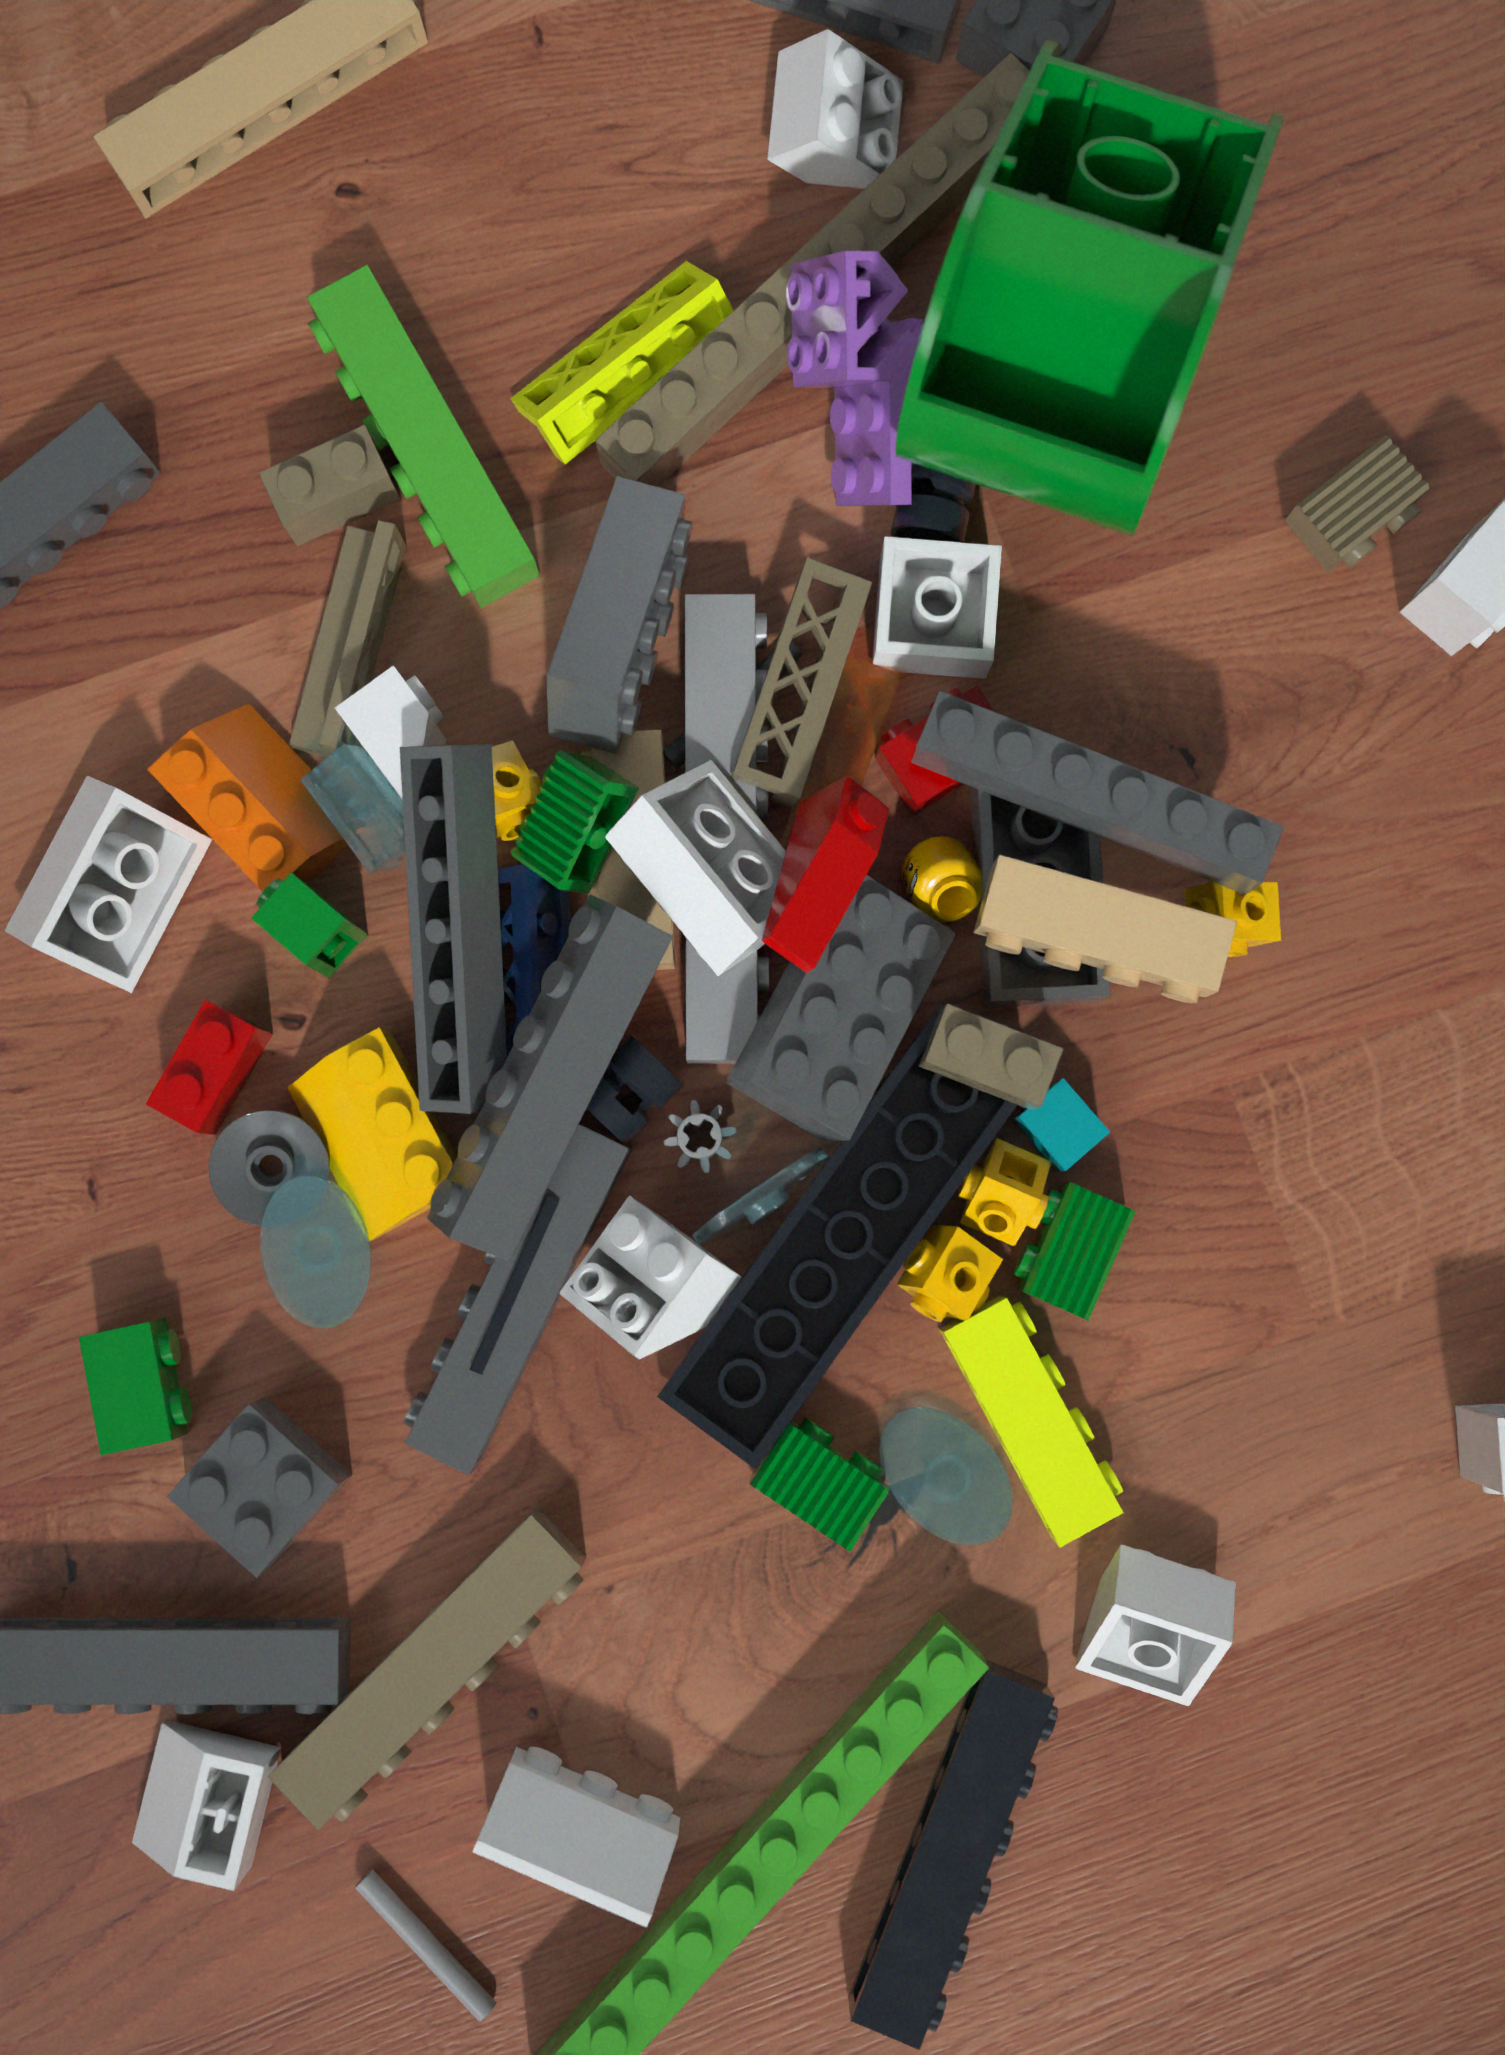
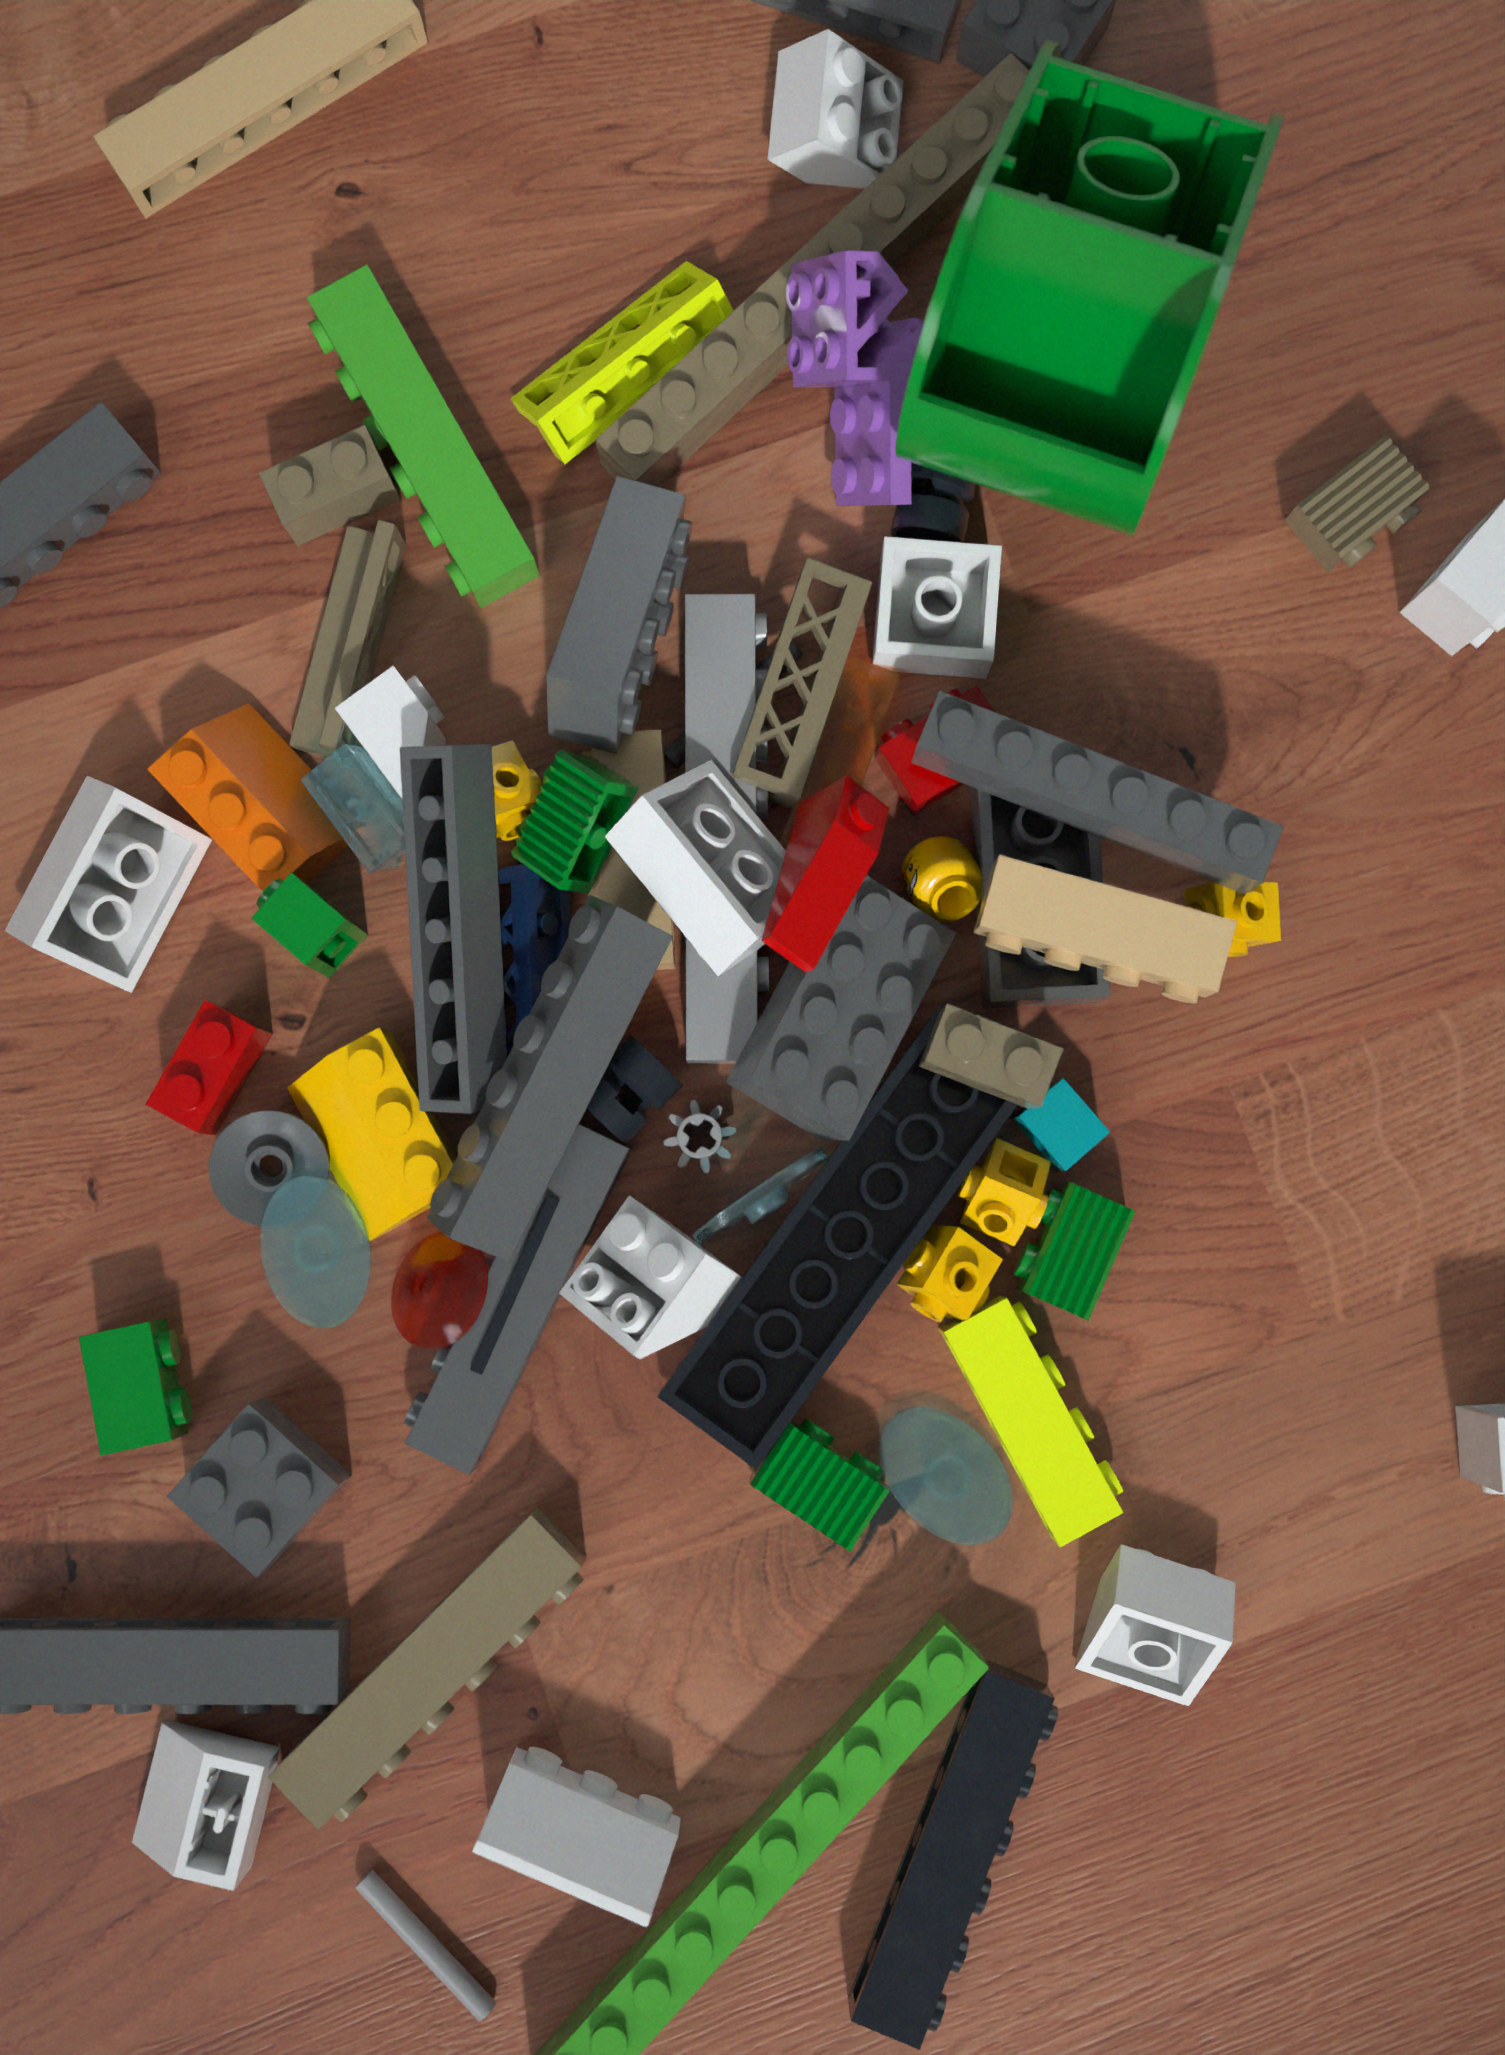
(438, 1291): none -> clear red dish

